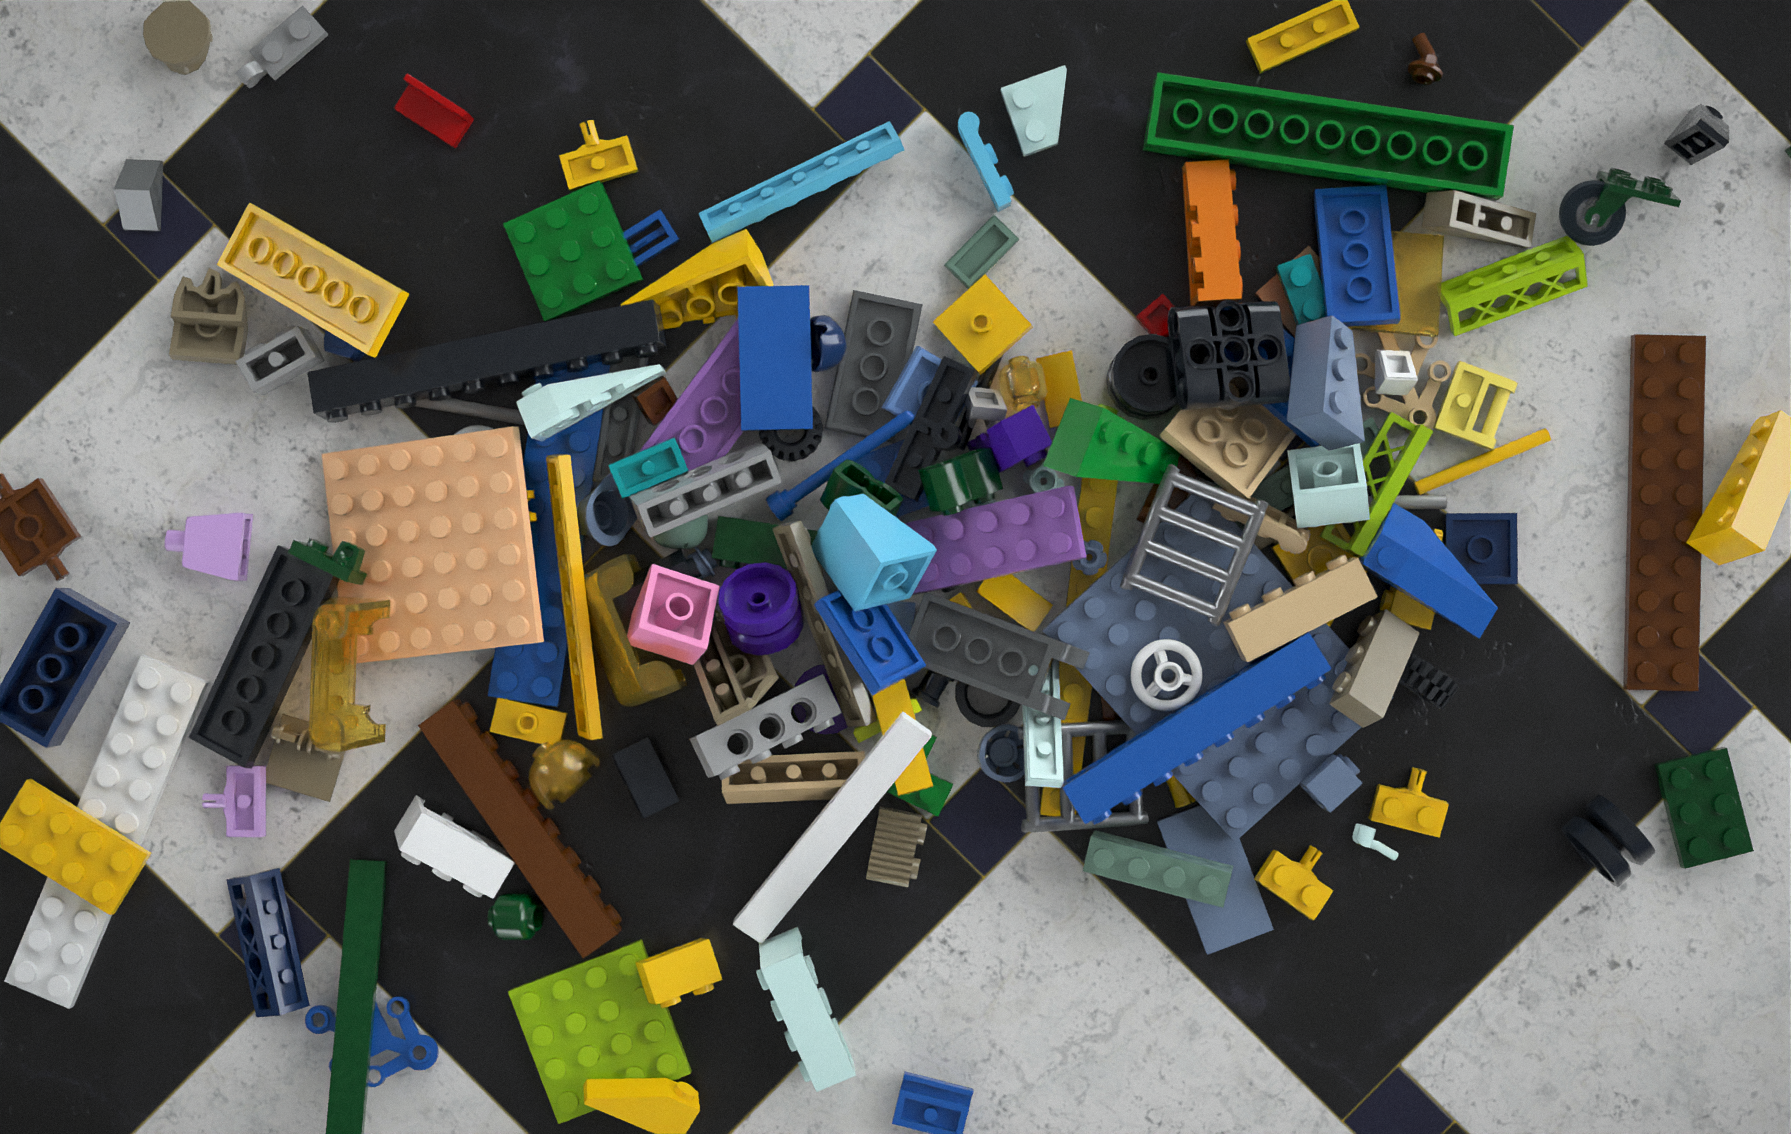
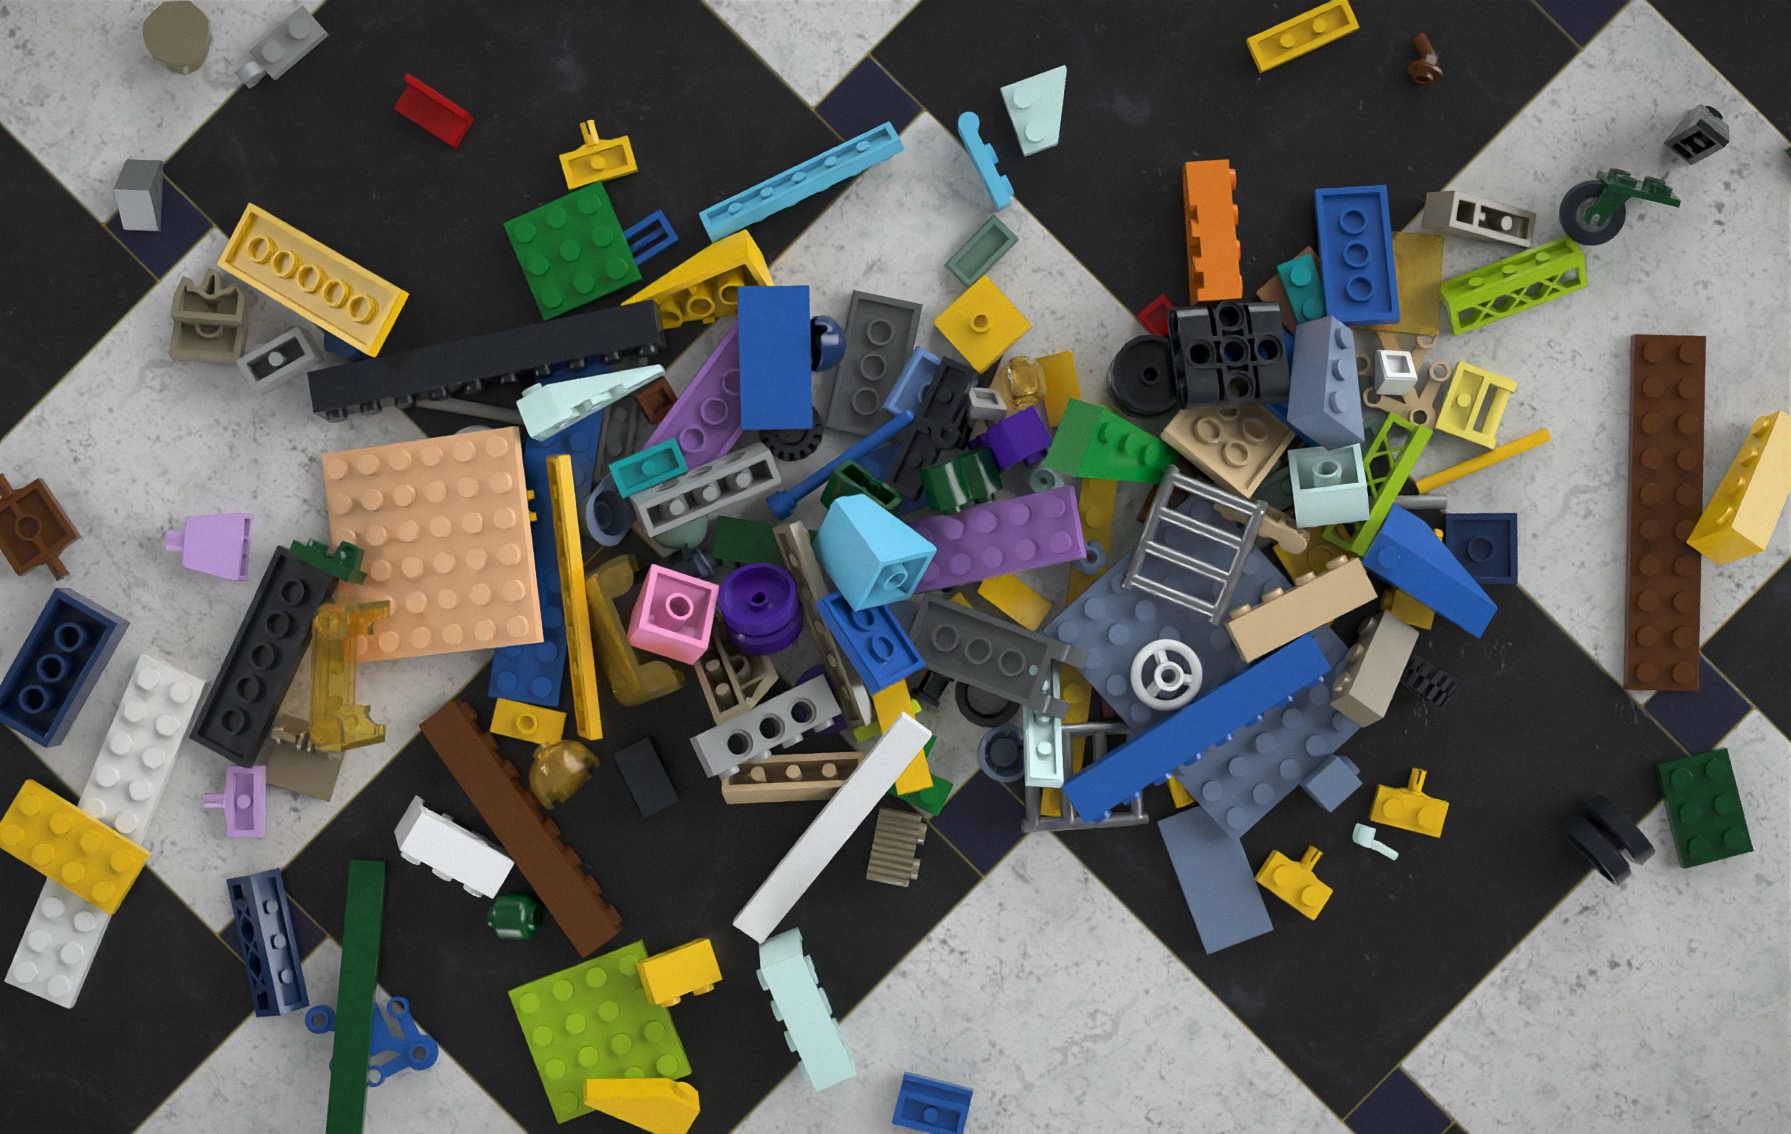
(1158, 868): sand green brick -> none
(1327, 137): green brick -> none

